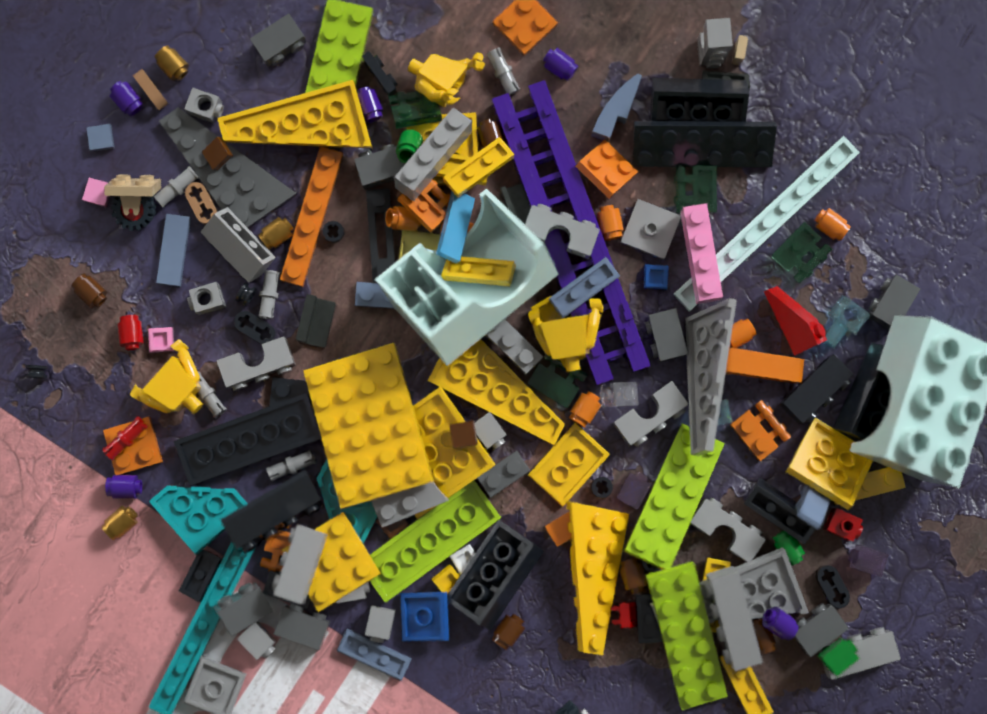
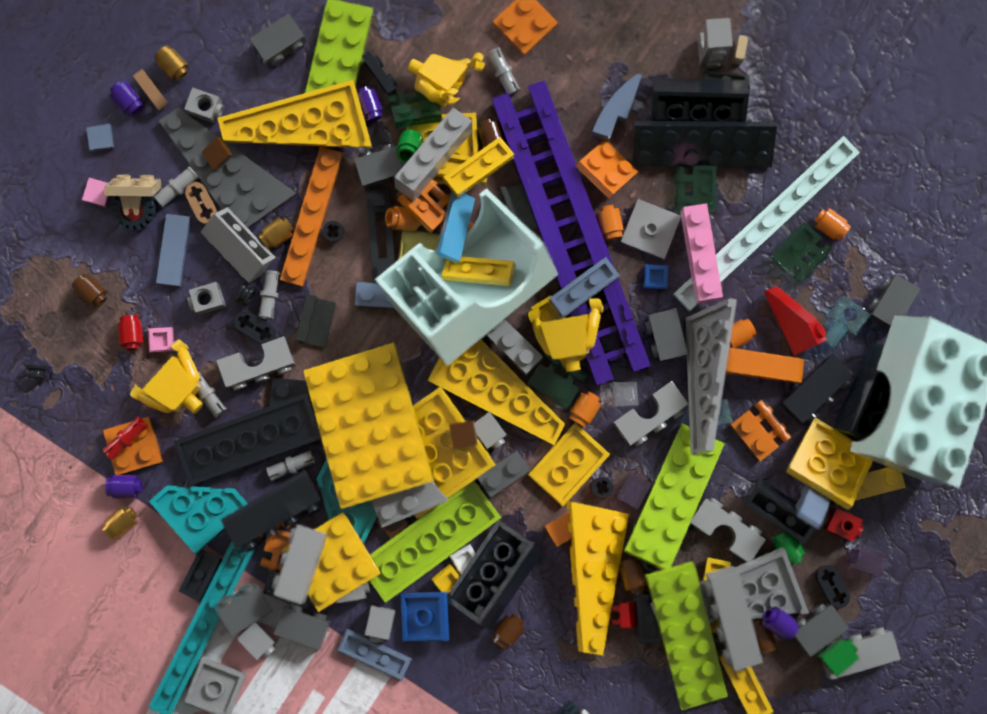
(560, 64): dark purple brick -> none
(581, 235): light grey arch -> none

